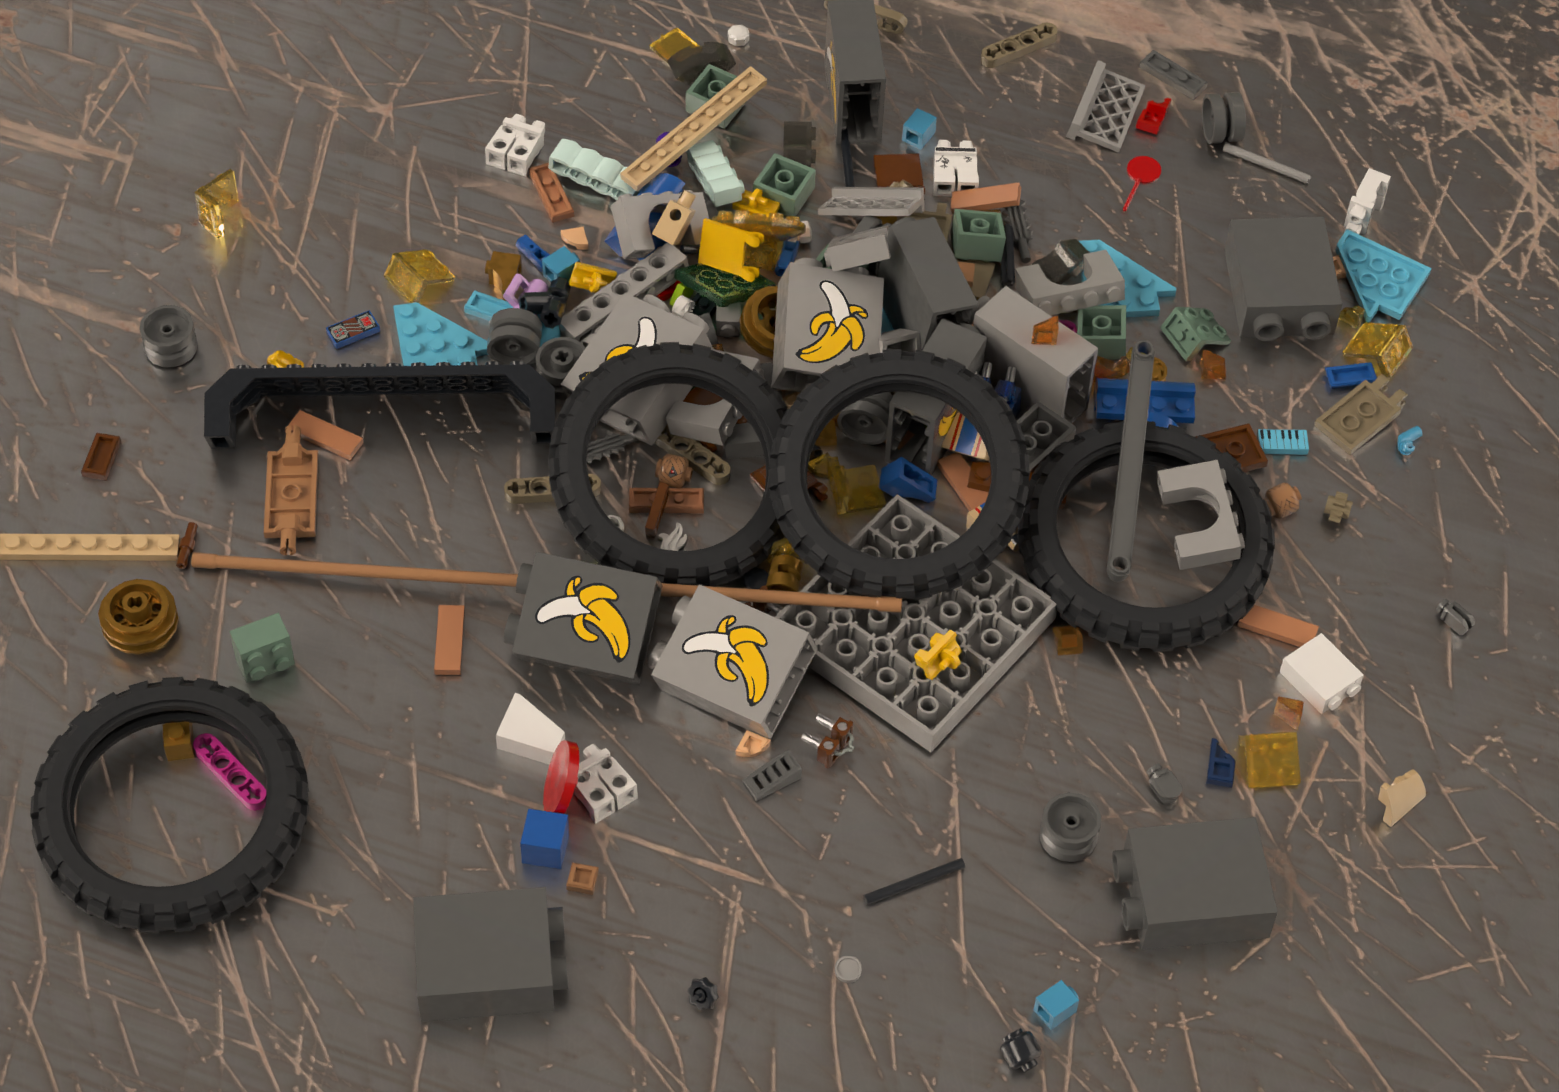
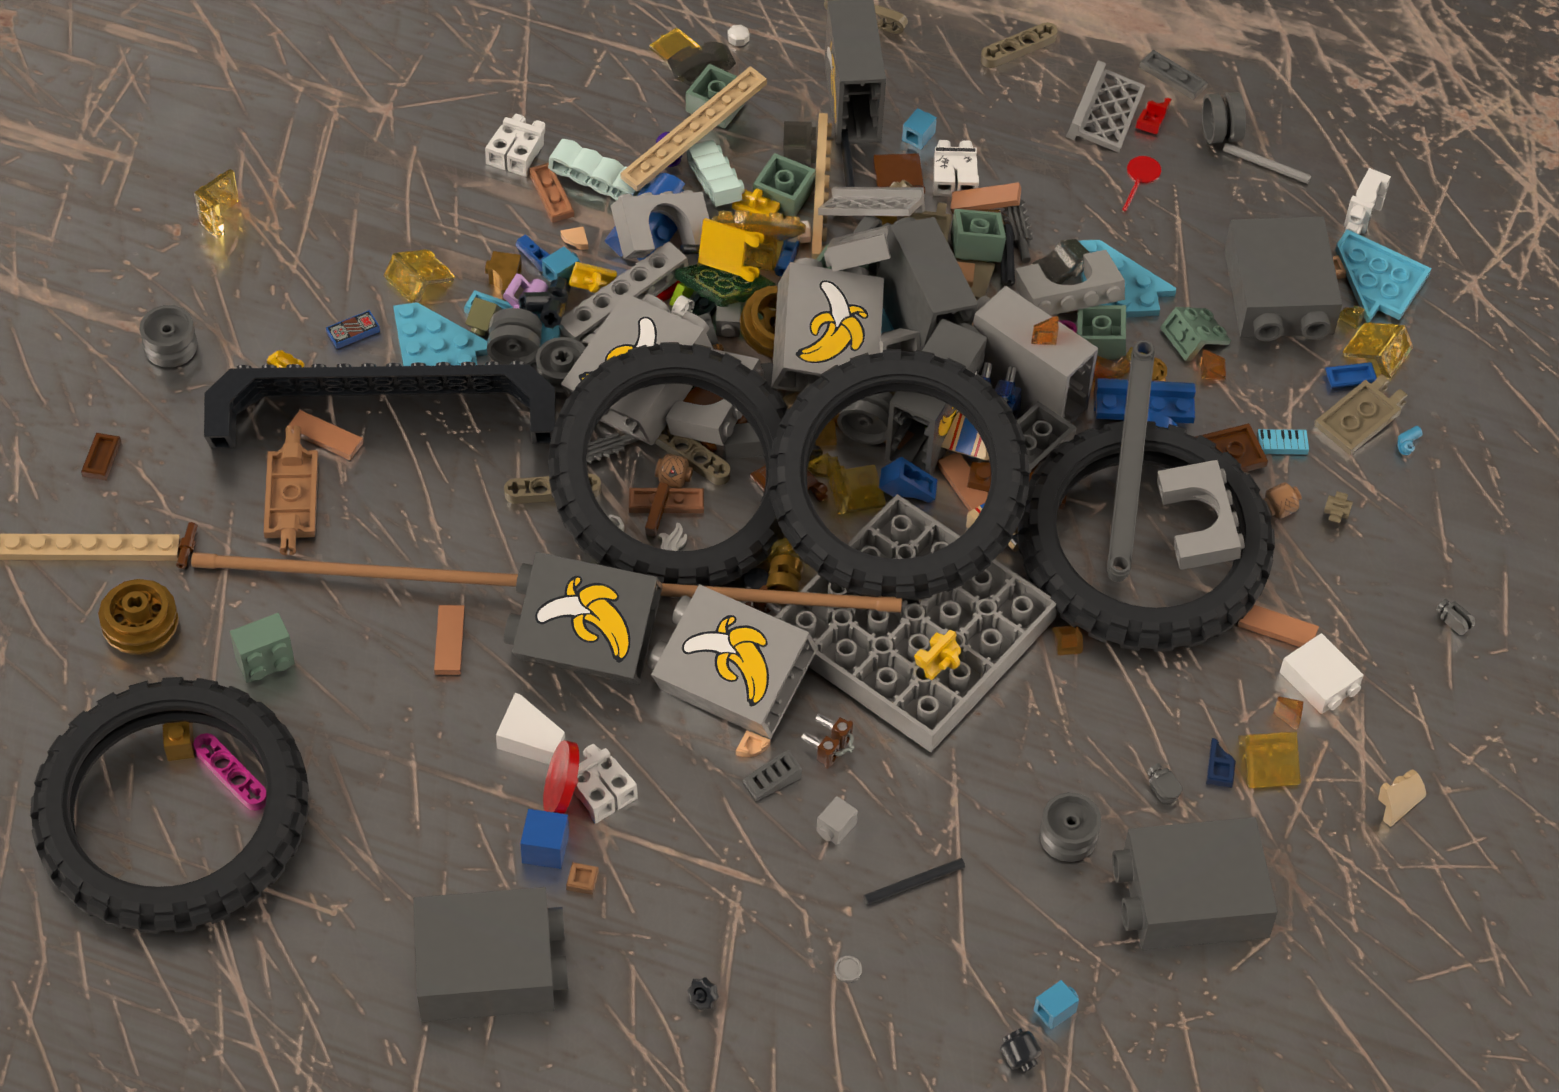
(480, 316): none -> olive brick
(668, 226): tan torso -> none
(821, 182): none -> tan plate
(836, 820): none -> light grey brick

